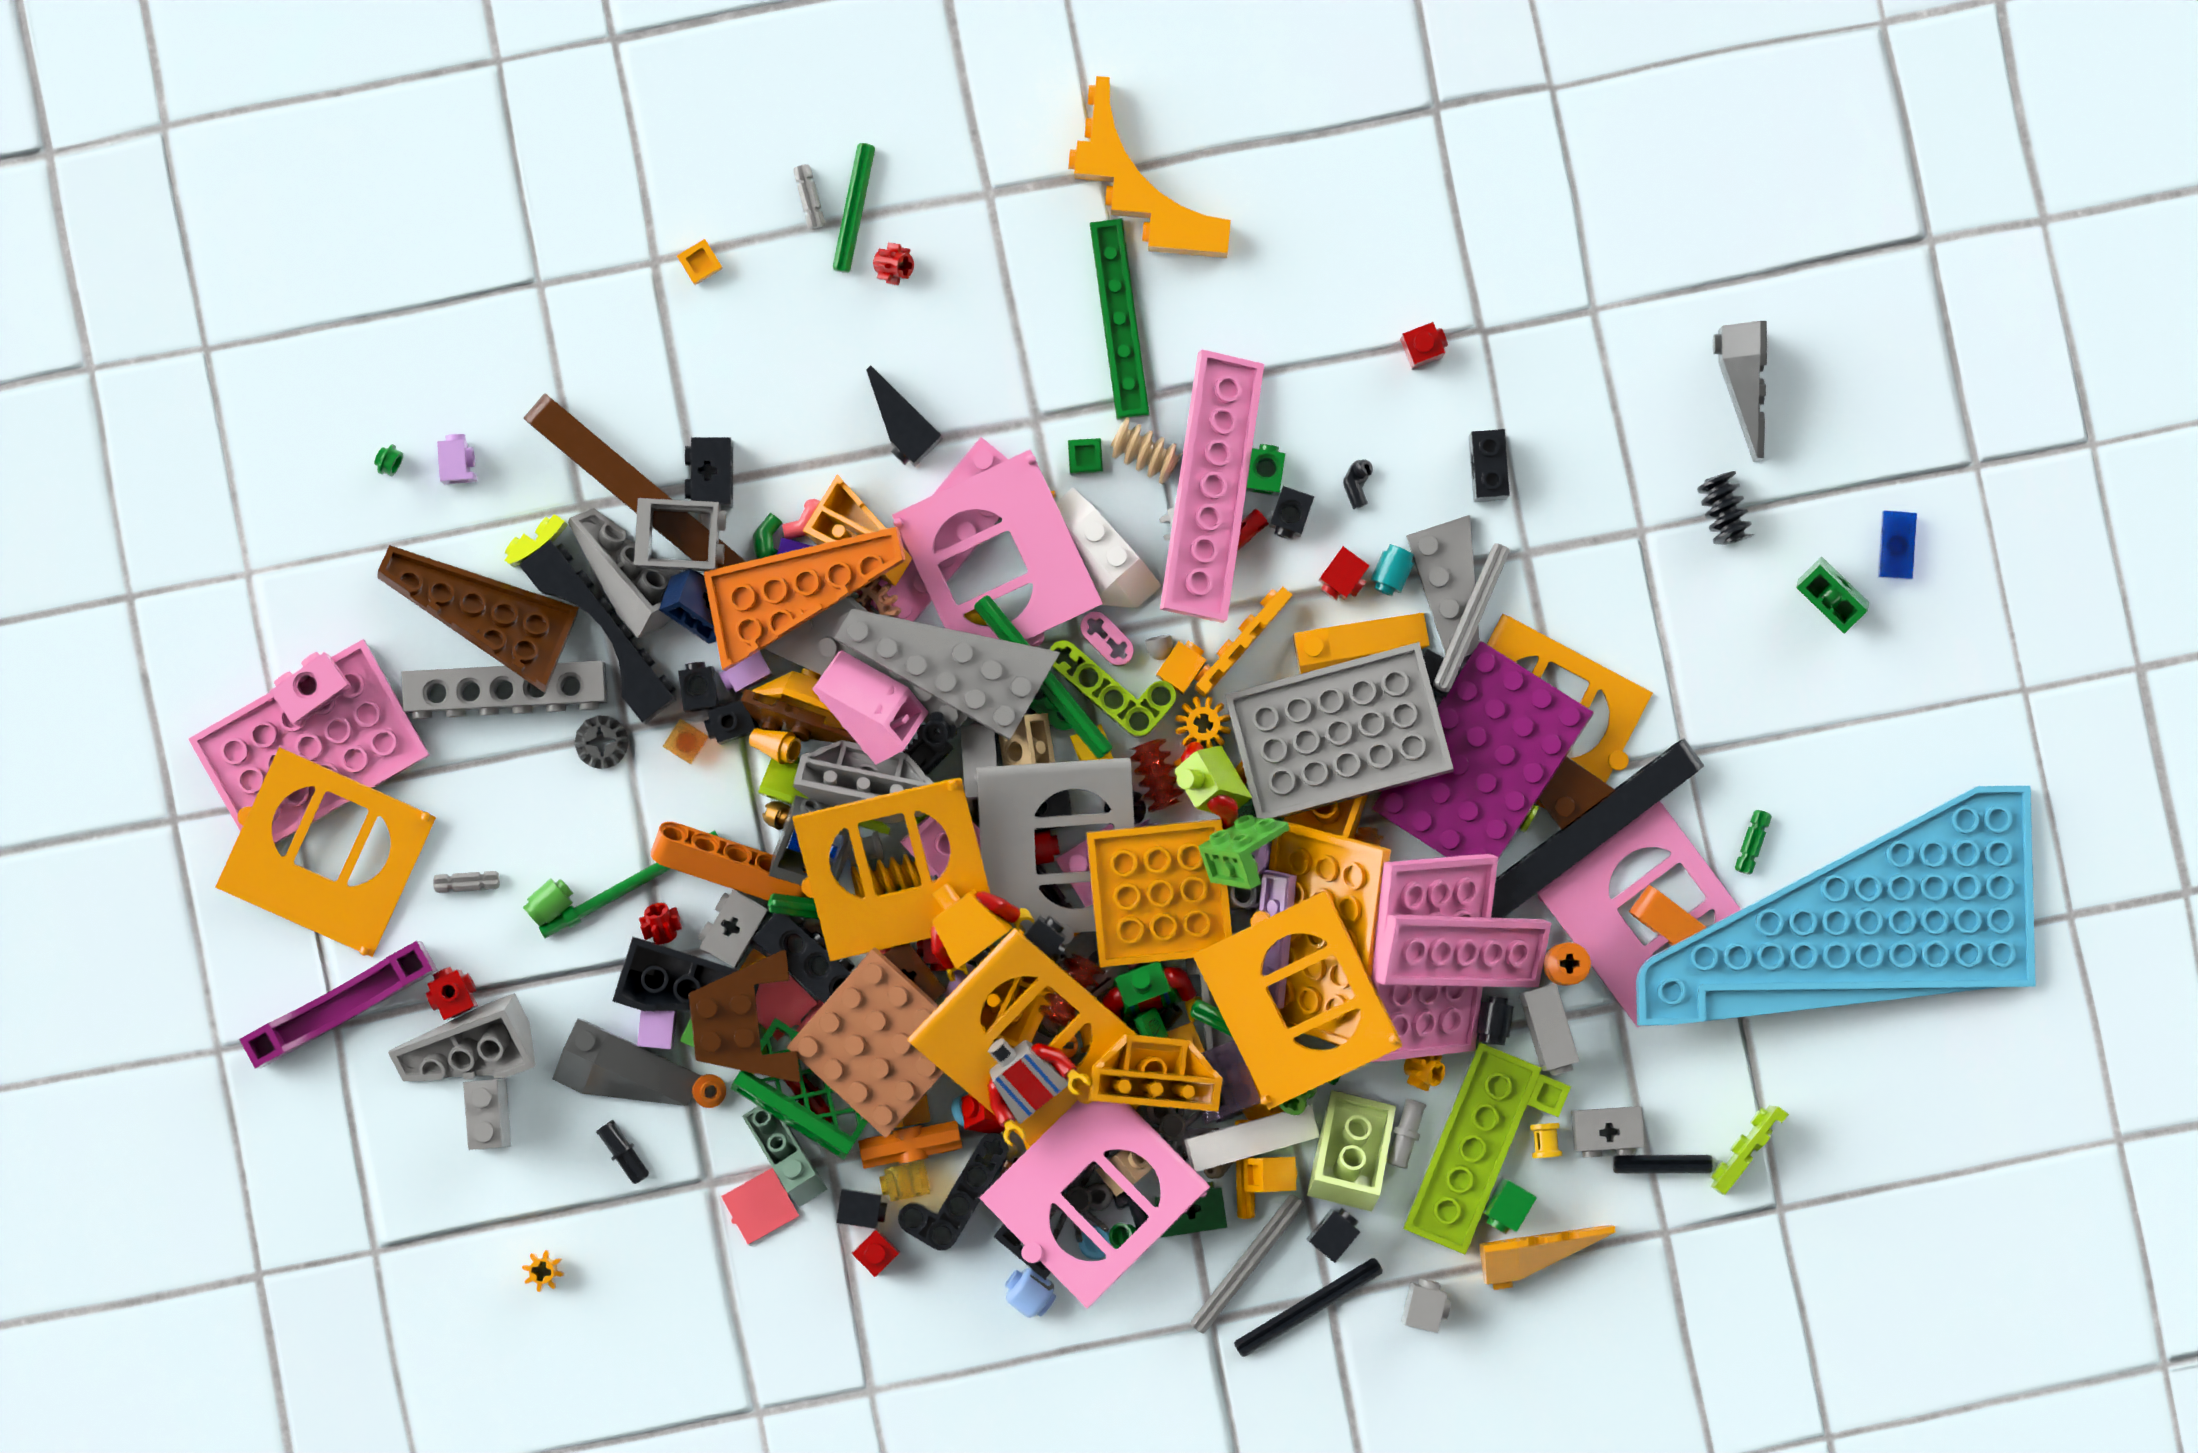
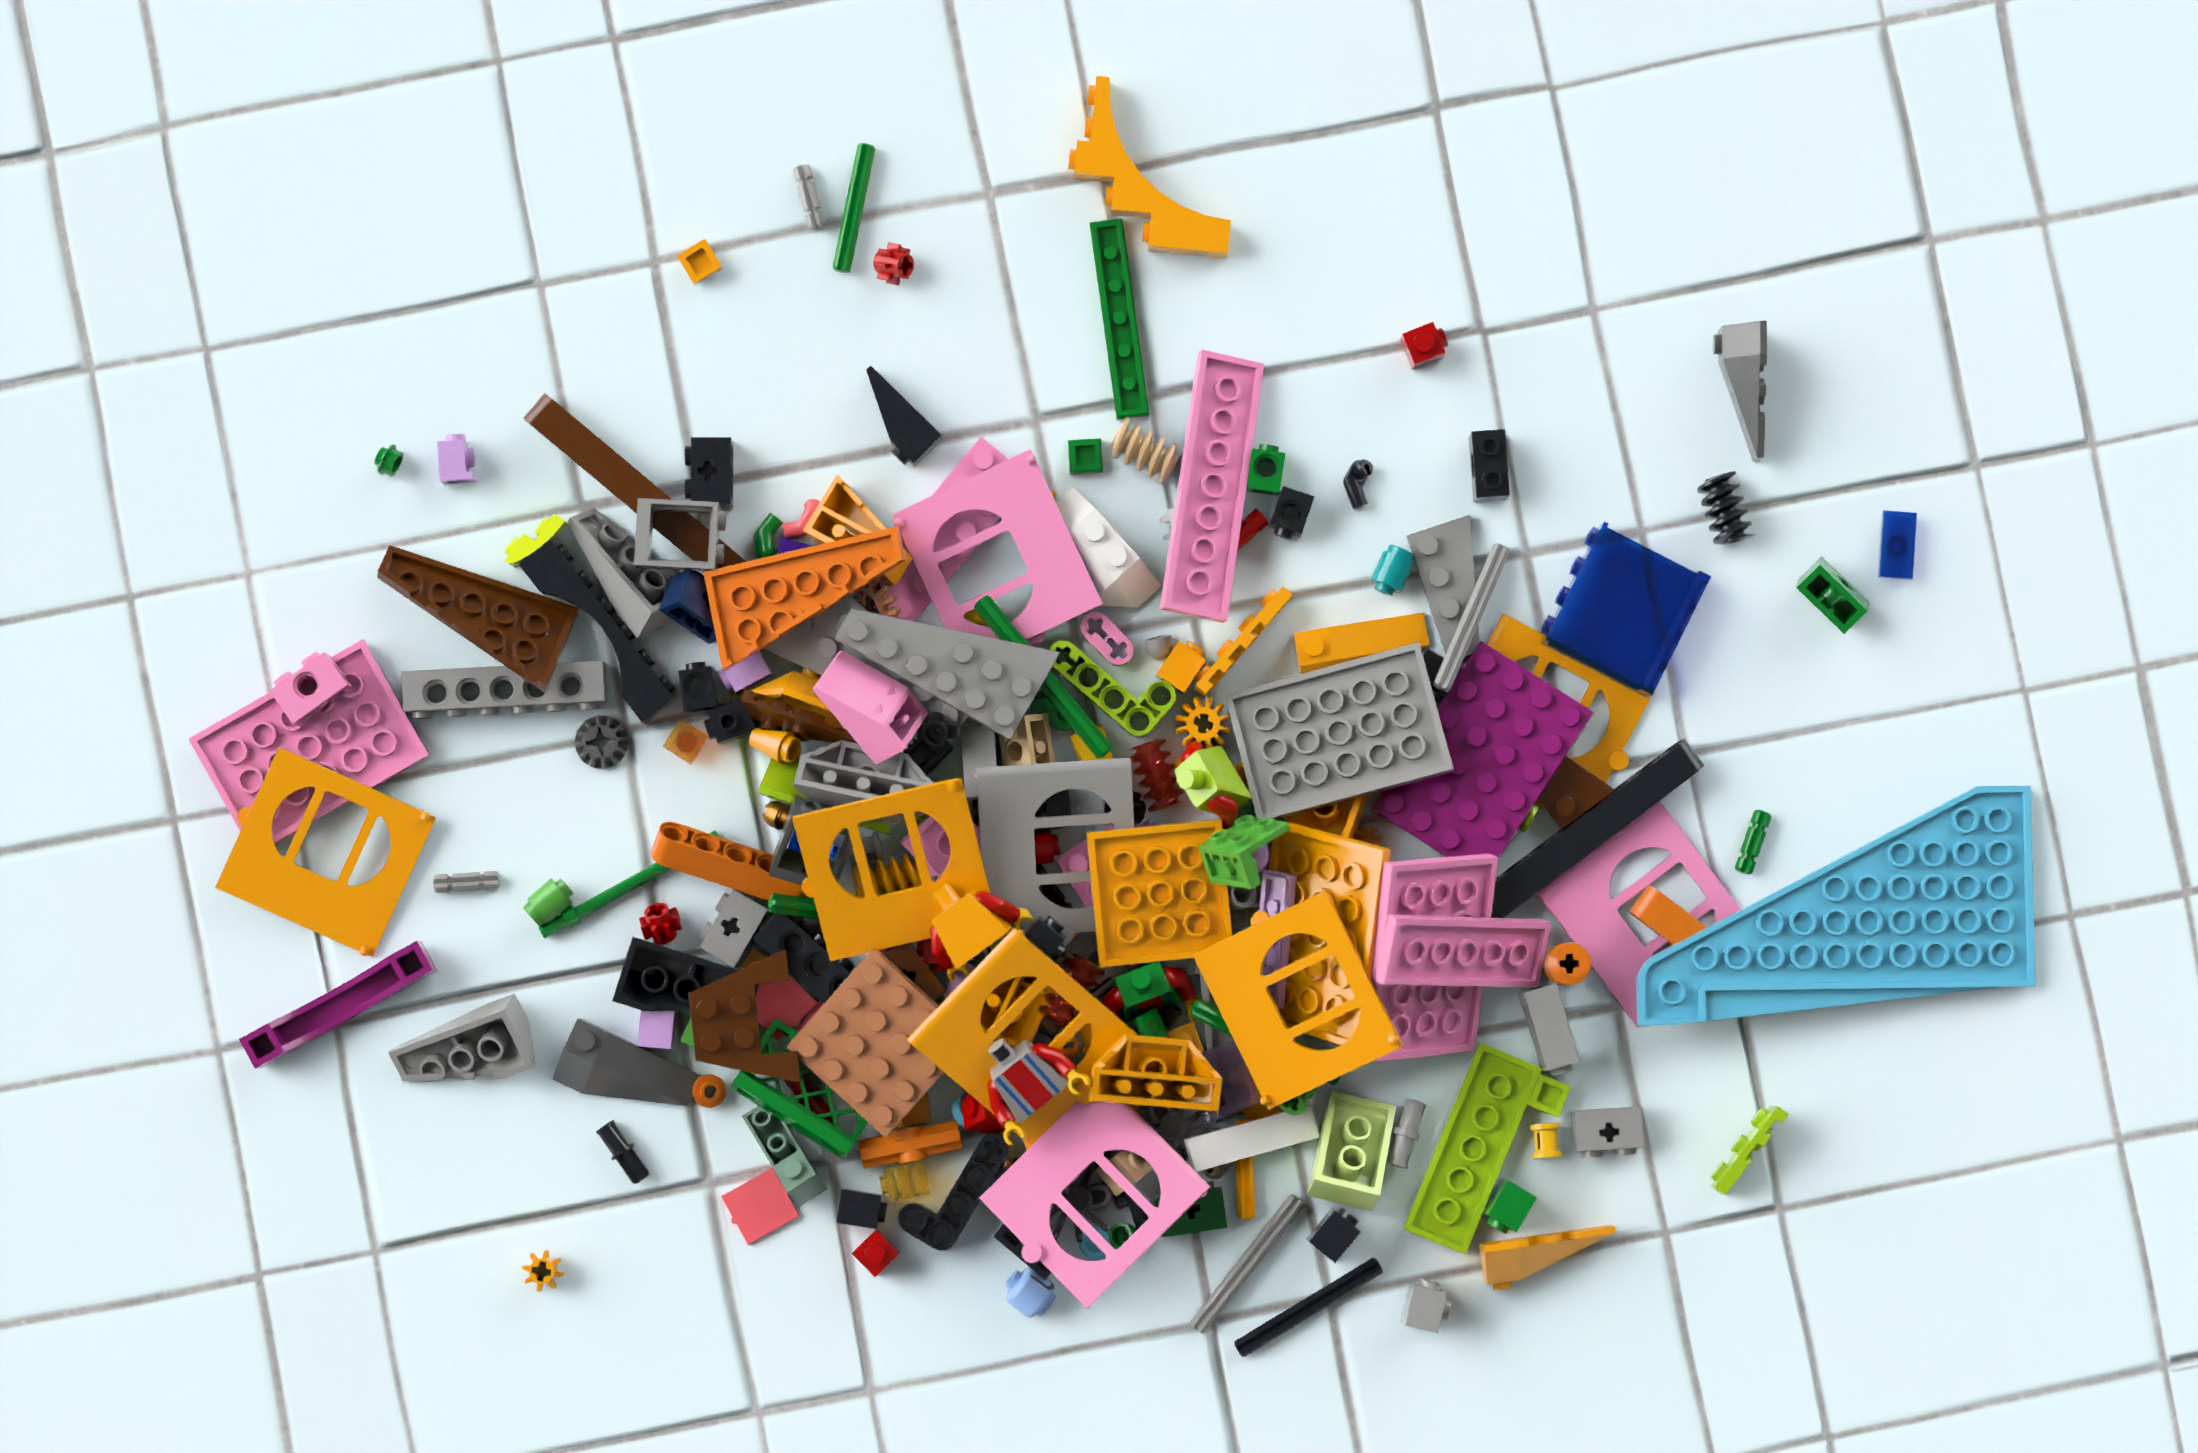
(461, 1001): red brick -> none
(487, 1114): light grey brick -> none
(1270, 1174): light orange brick -> none
(1344, 575): red brick -> none
(1424, 1071): light orange gear -> none
(1495, 1020): black brick -> none
(1623, 610): none -> clear blue panel
(1662, 1164): black axle -> none

